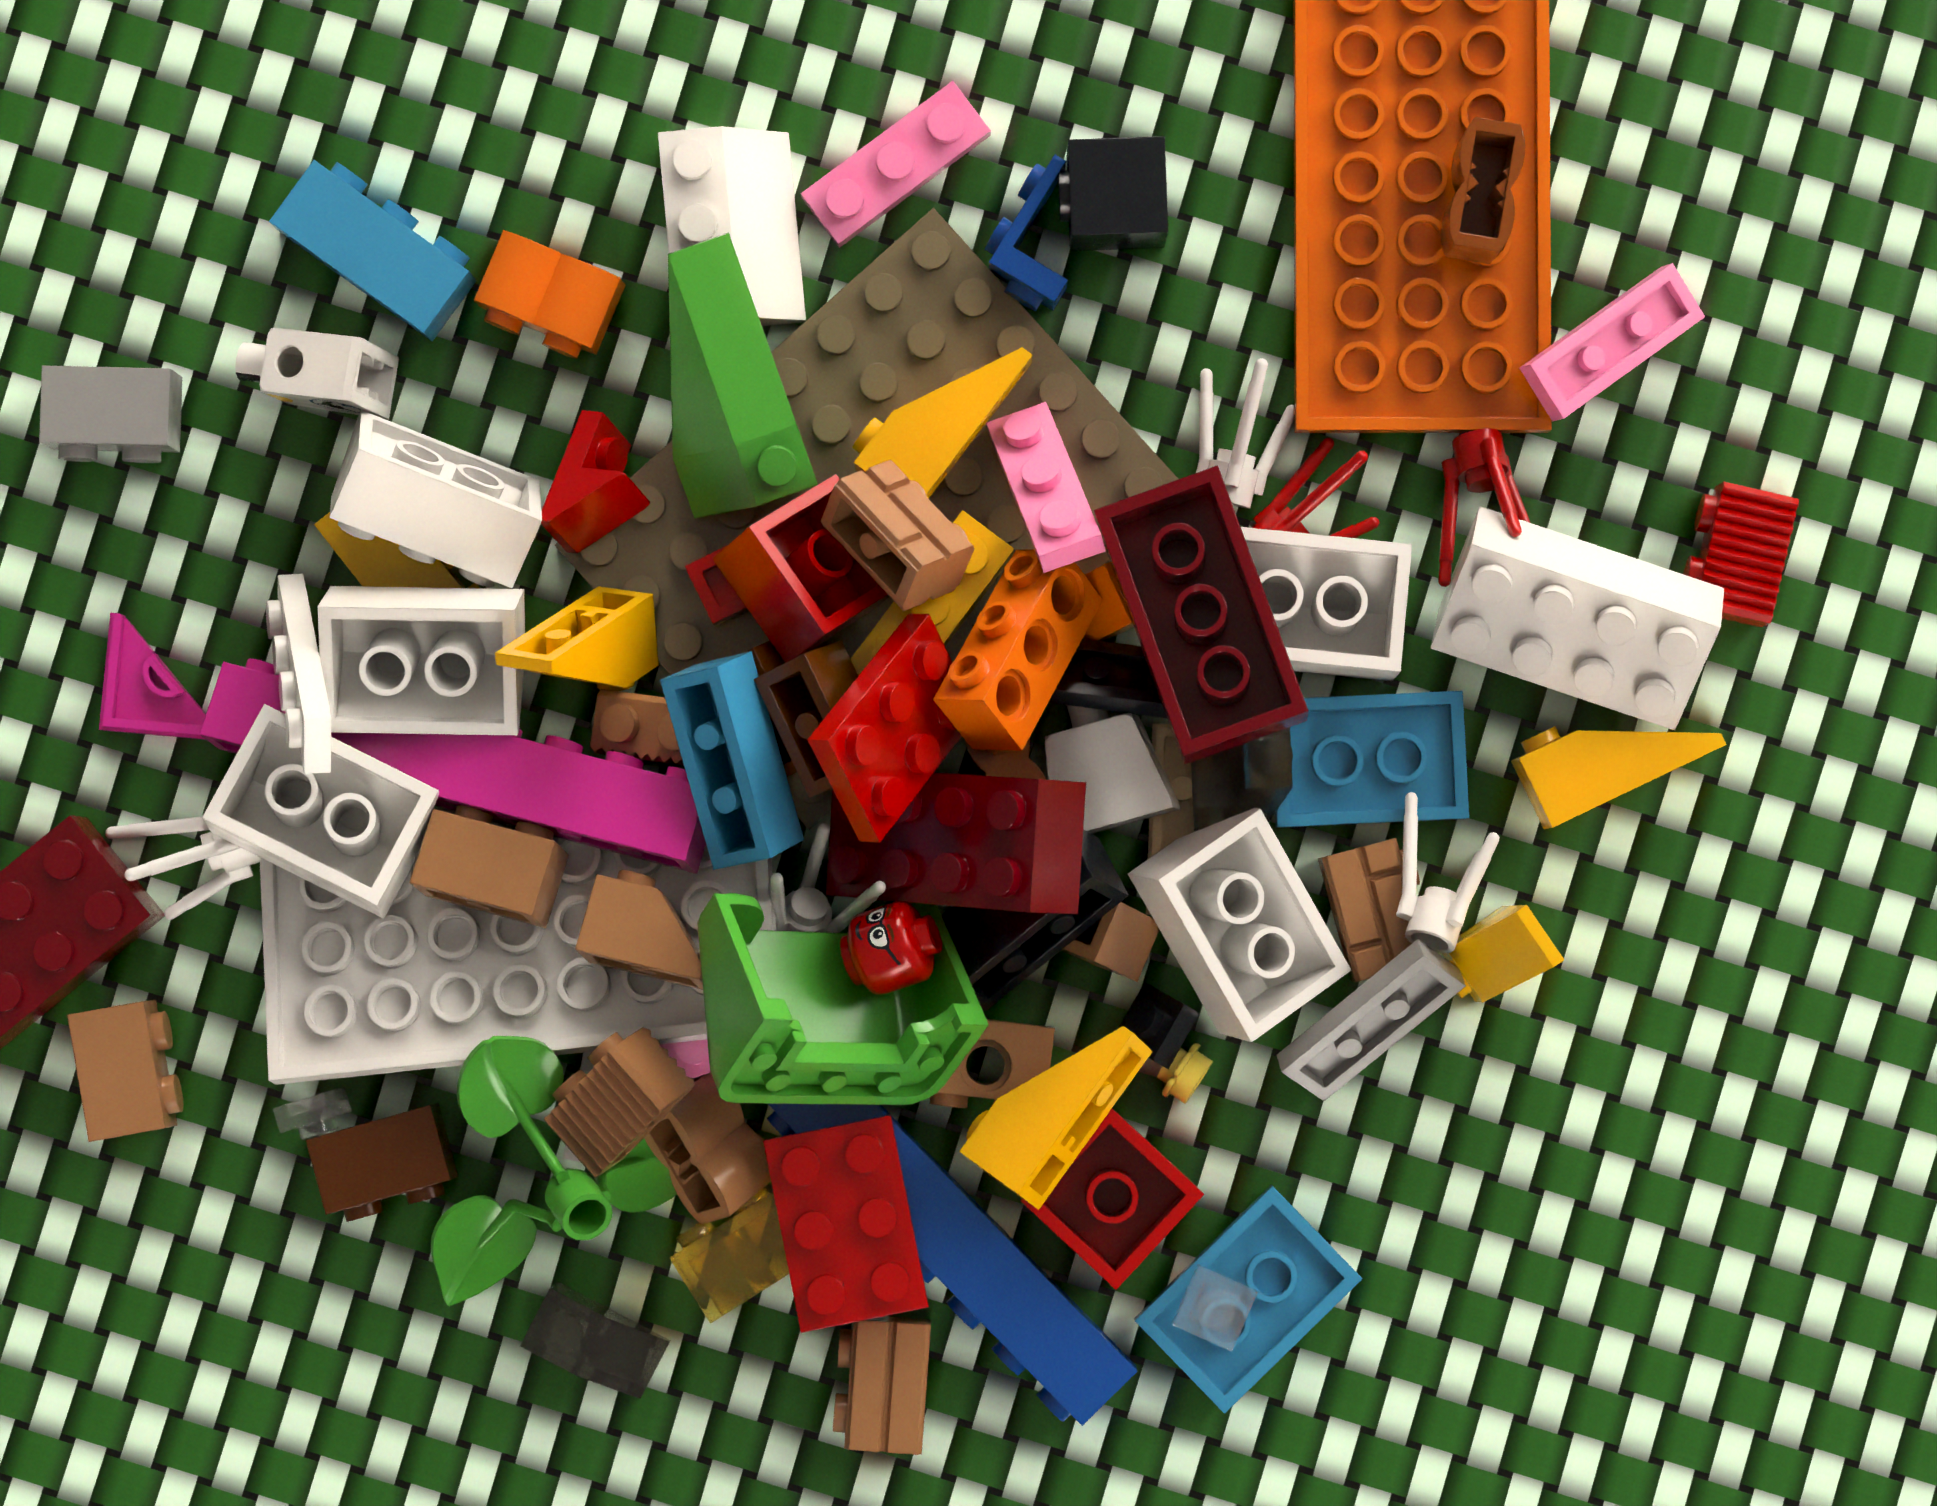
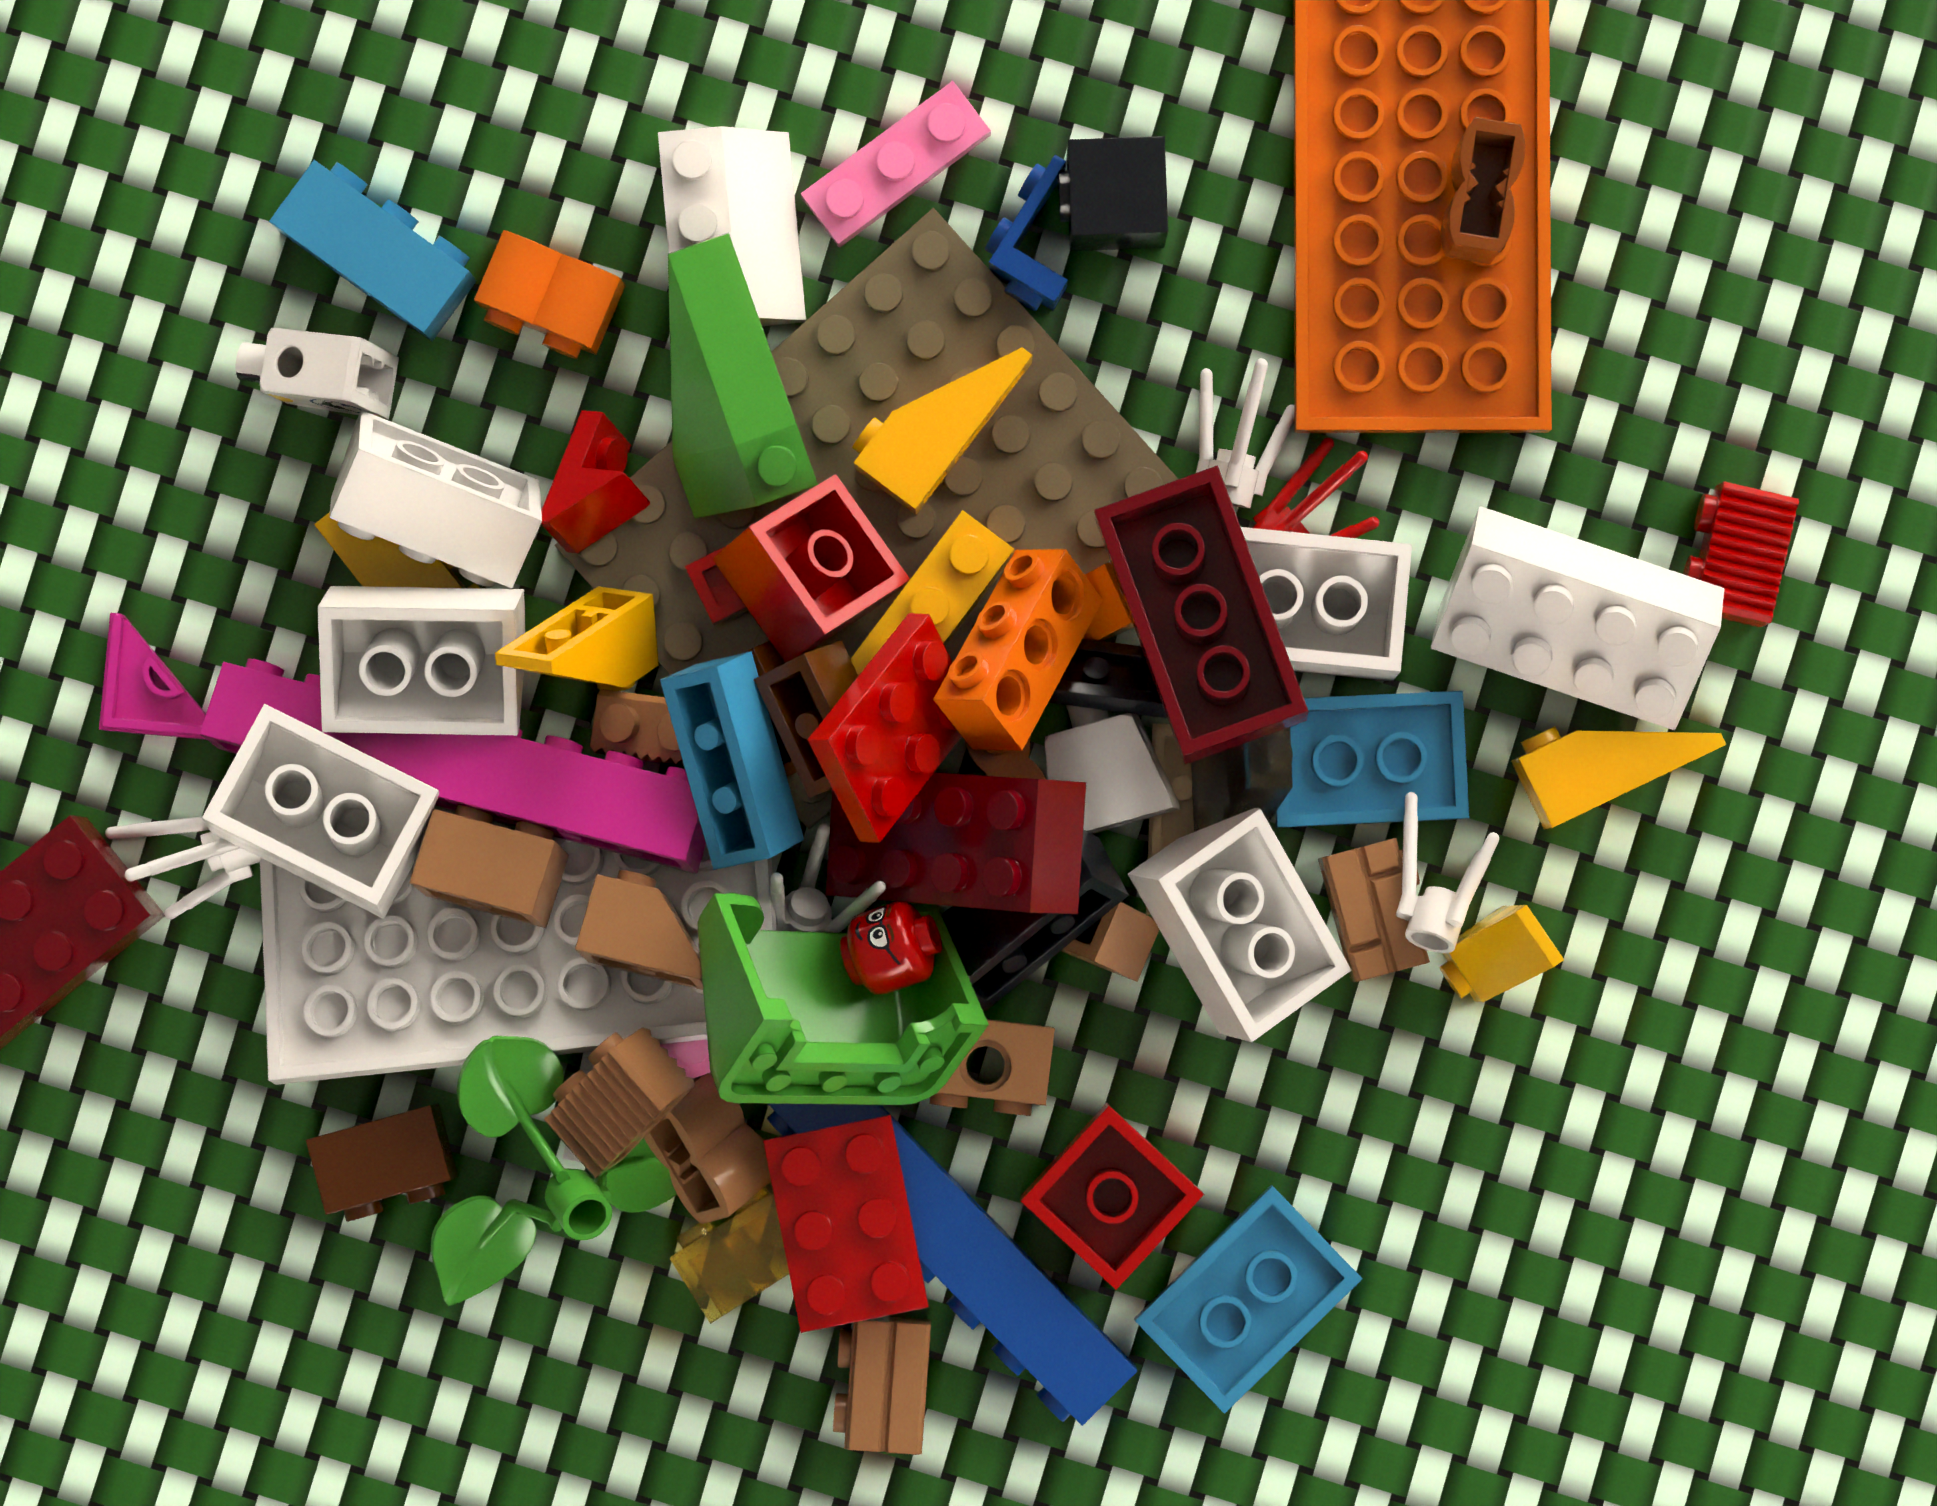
(110, 411): light grey brick -> none
(125, 1069): medium nougat brick -> none
(300, 674): white plate -> none
(313, 1114): clear plate -> none
(594, 1341): clear smoke slope -> none
(897, 534): medium nougat brick -> none
(1045, 487): bright pink plate -> none
(1047, 1121): yellow slope -> none
(1159, 1023): black plate -> none
(1184, 1073): light yellow plate -> none
(1214, 1307): clear plate -> none
(1371, 1020): light grey plate -> none
(1483, 467): red plant -> none
(1612, 342): bright pink plate -> none

